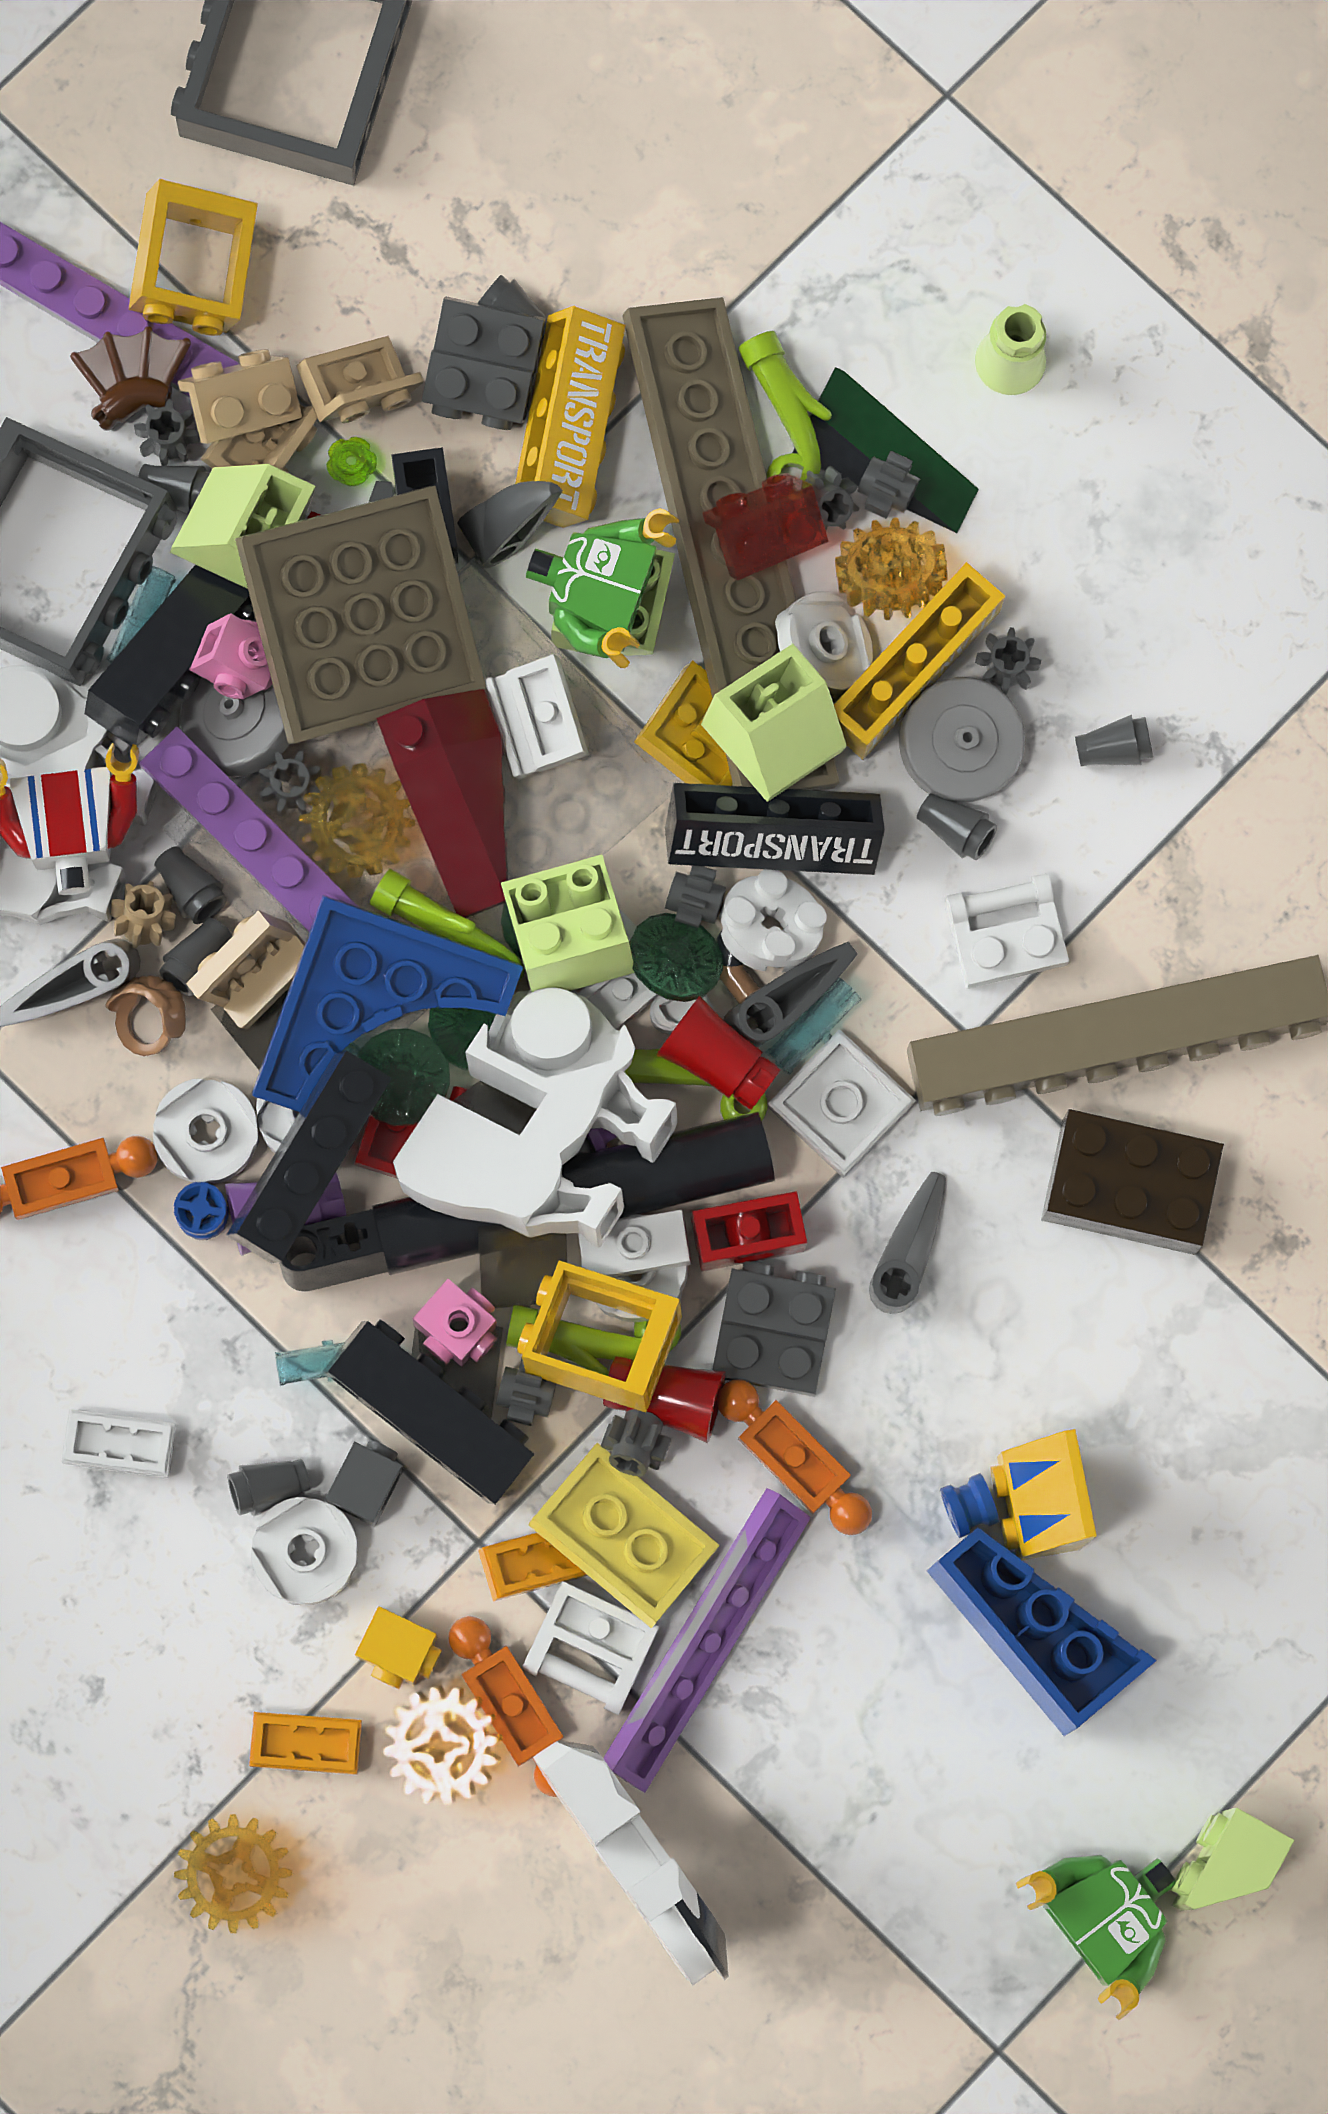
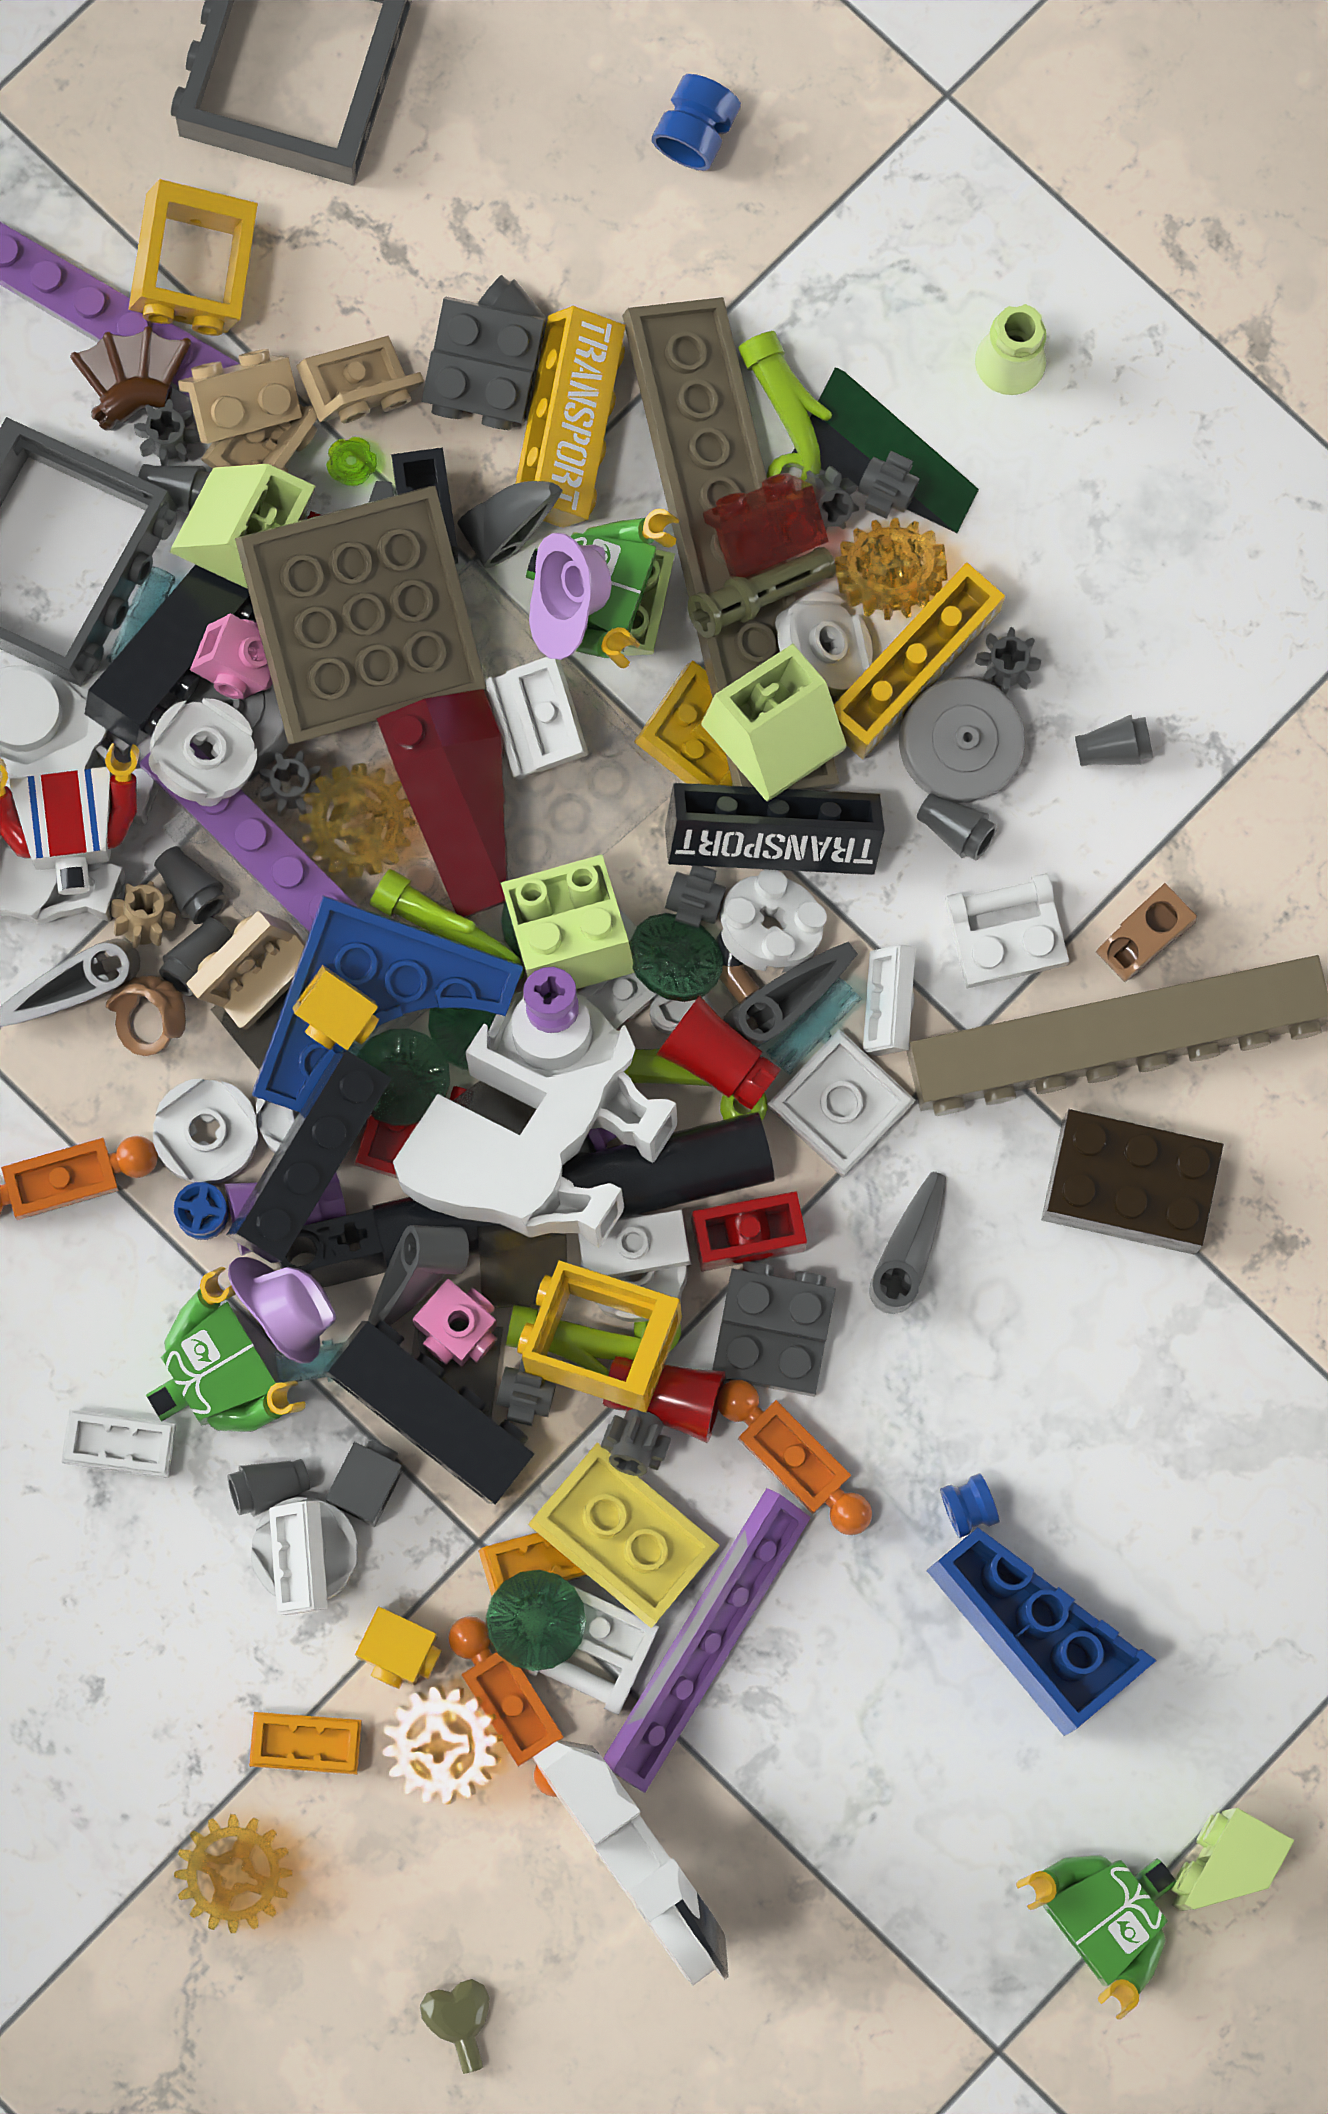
(195, 778): none -> white plate
(218, 1367): none -> bright green torso
(286, 1304): none -> lavender piece
(298, 1558): none -> white plate
(336, 1011): none -> yellow brick
(417, 1267): none -> dark grey piece
(458, 2019): none -> olive rock
(535, 1620): none -> clear green wheel
(559, 1009): none -> medium lavender wheel
(566, 590): none -> lavender piece
(693, 128): none -> blue wheel
(743, 598): none -> olive pin
(889, 1000): none -> white plate
(1044, 1497): yellow slope -> none
(1146, 932): none -> medium nougat leg

